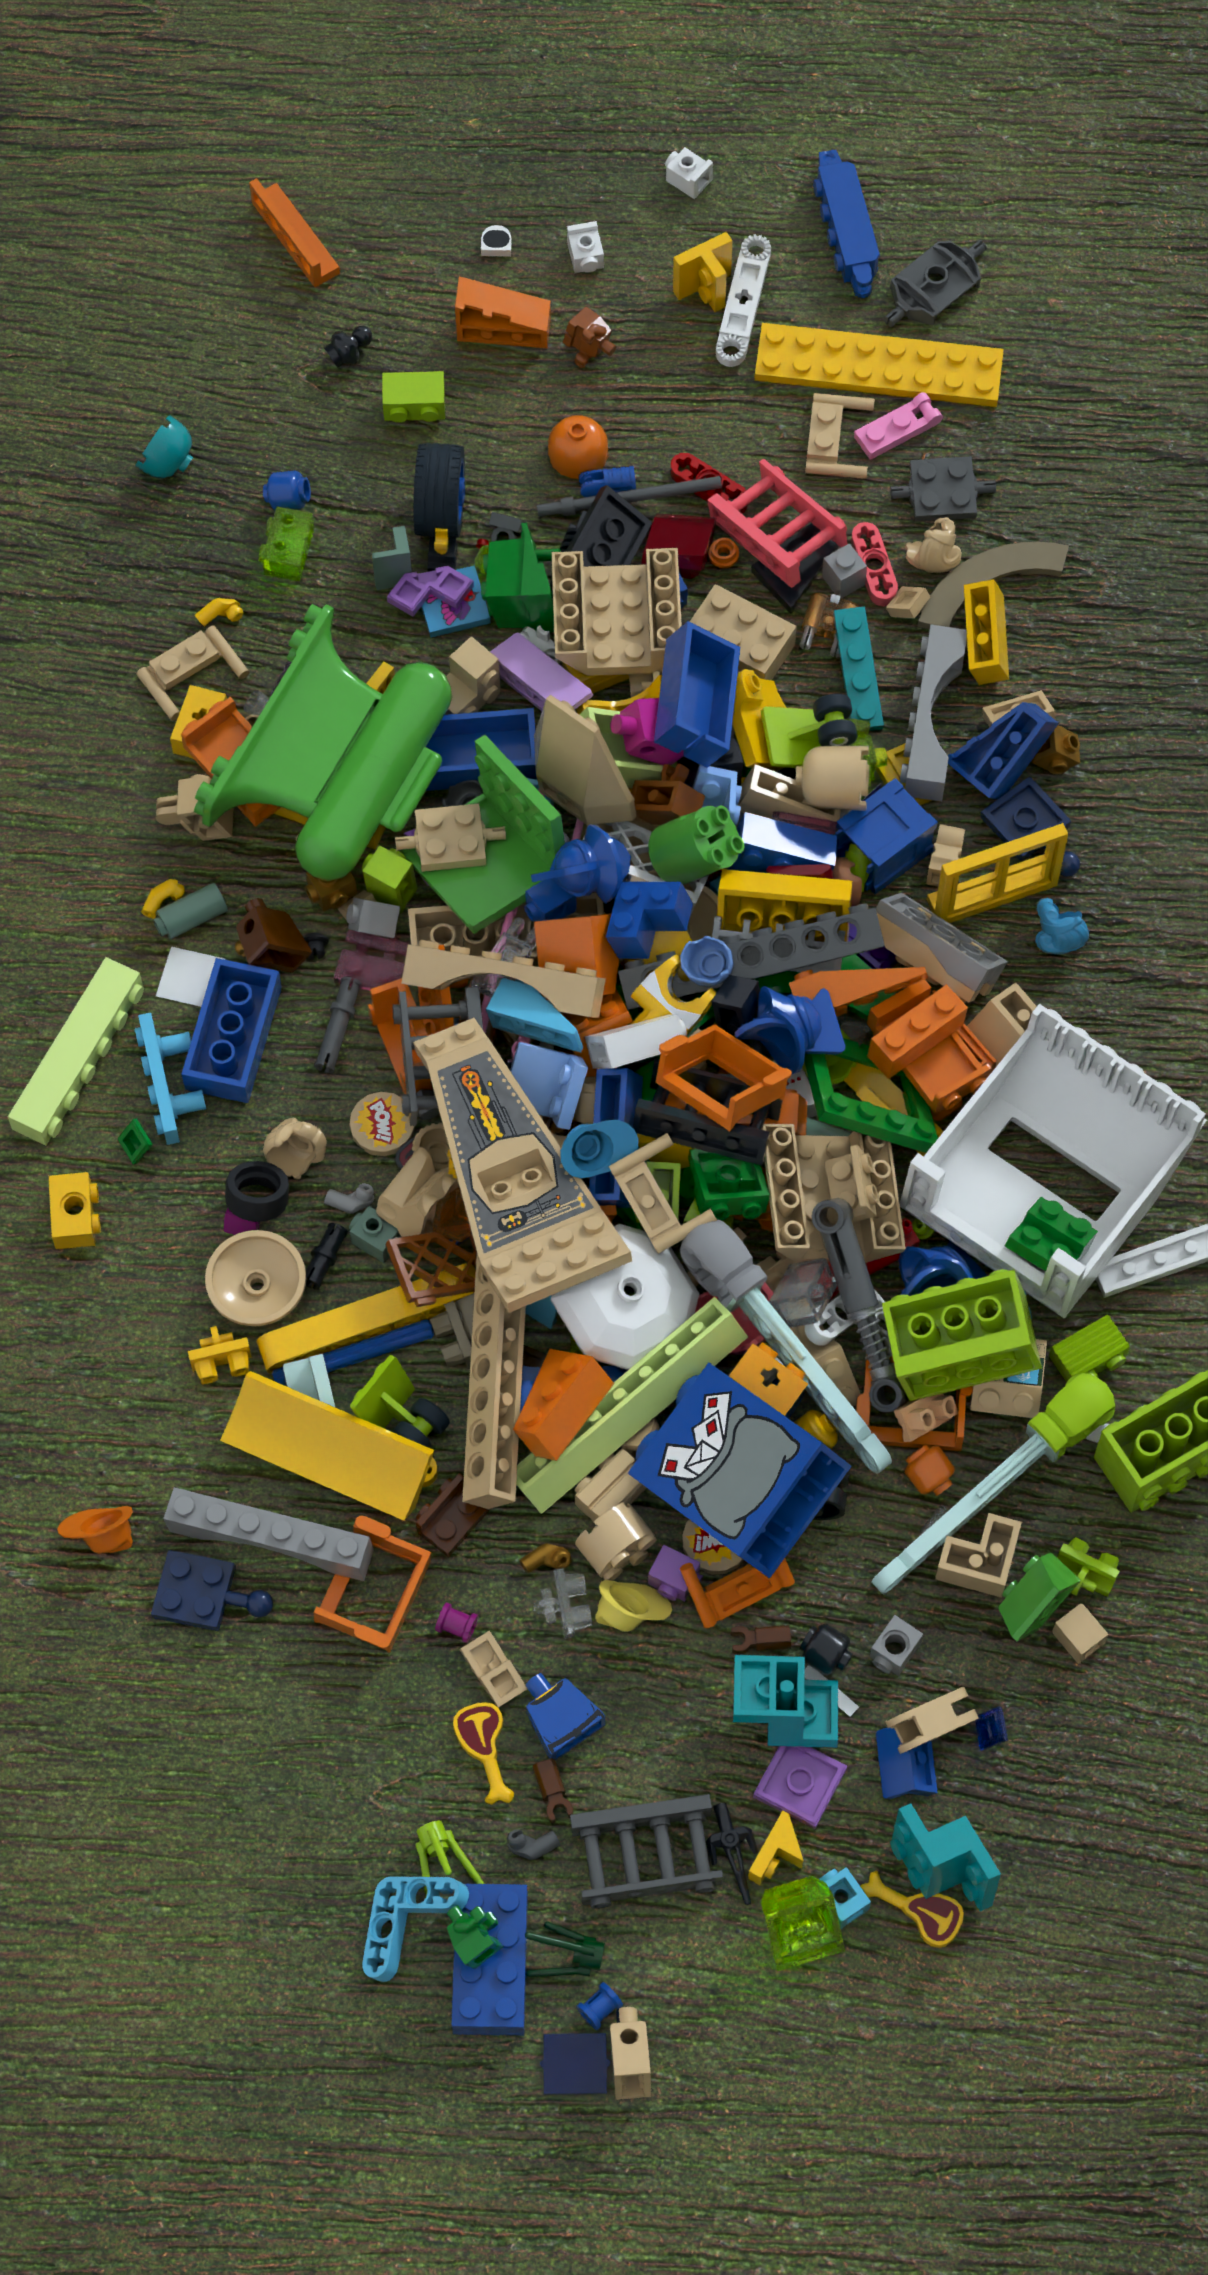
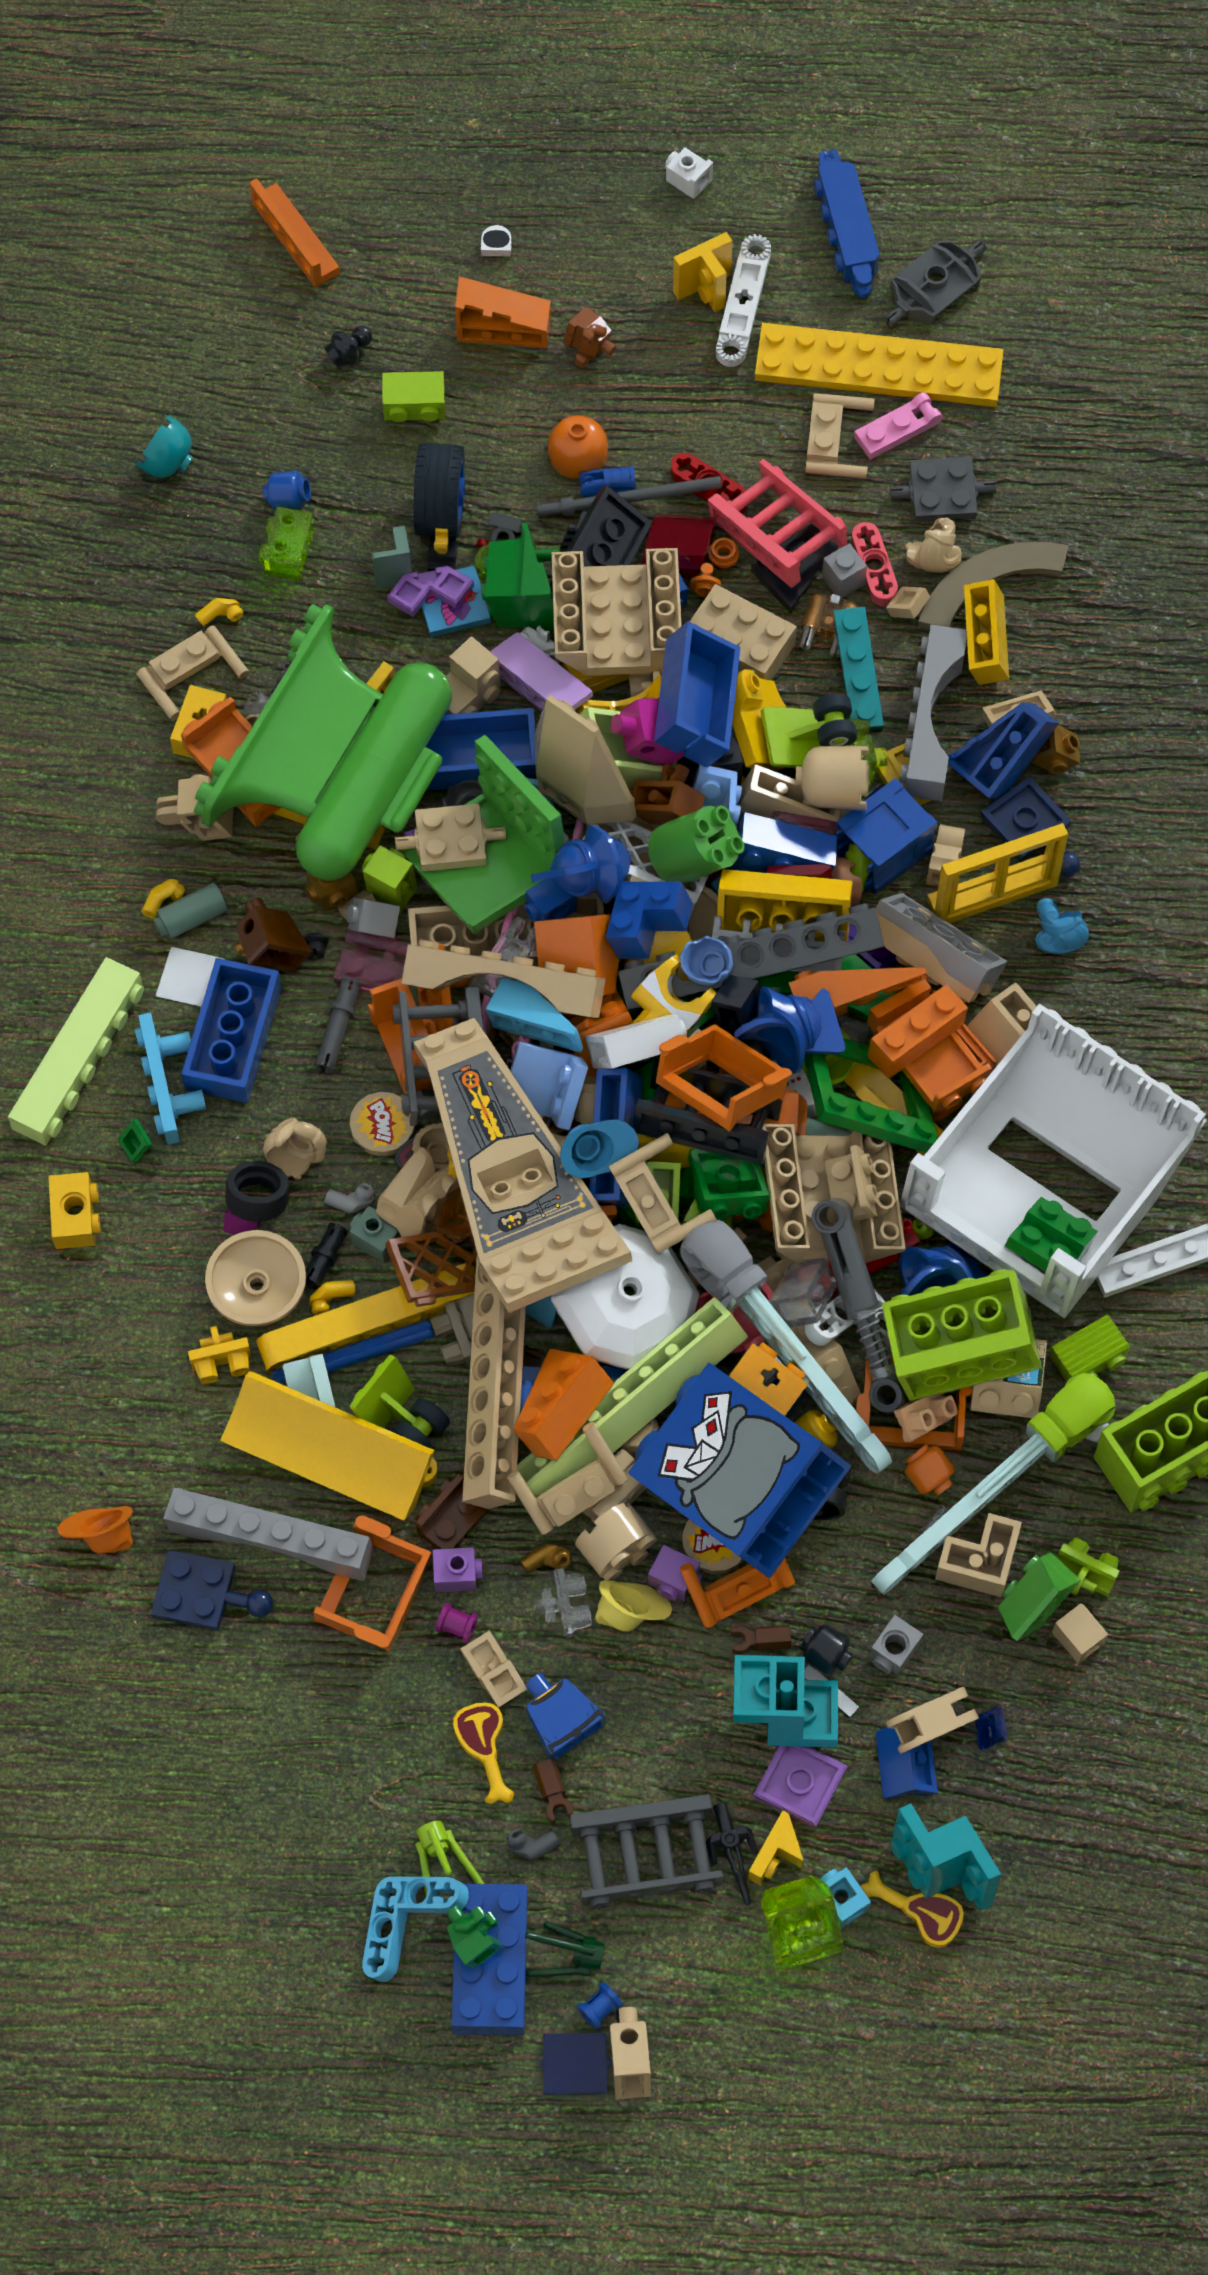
(329, 1290): none -> yellow arm
(456, 1570): none -> medium lavender brick
(576, 1491): none -> tan plate
(585, 247): white brick -> none
(704, 583): none -> orange plate

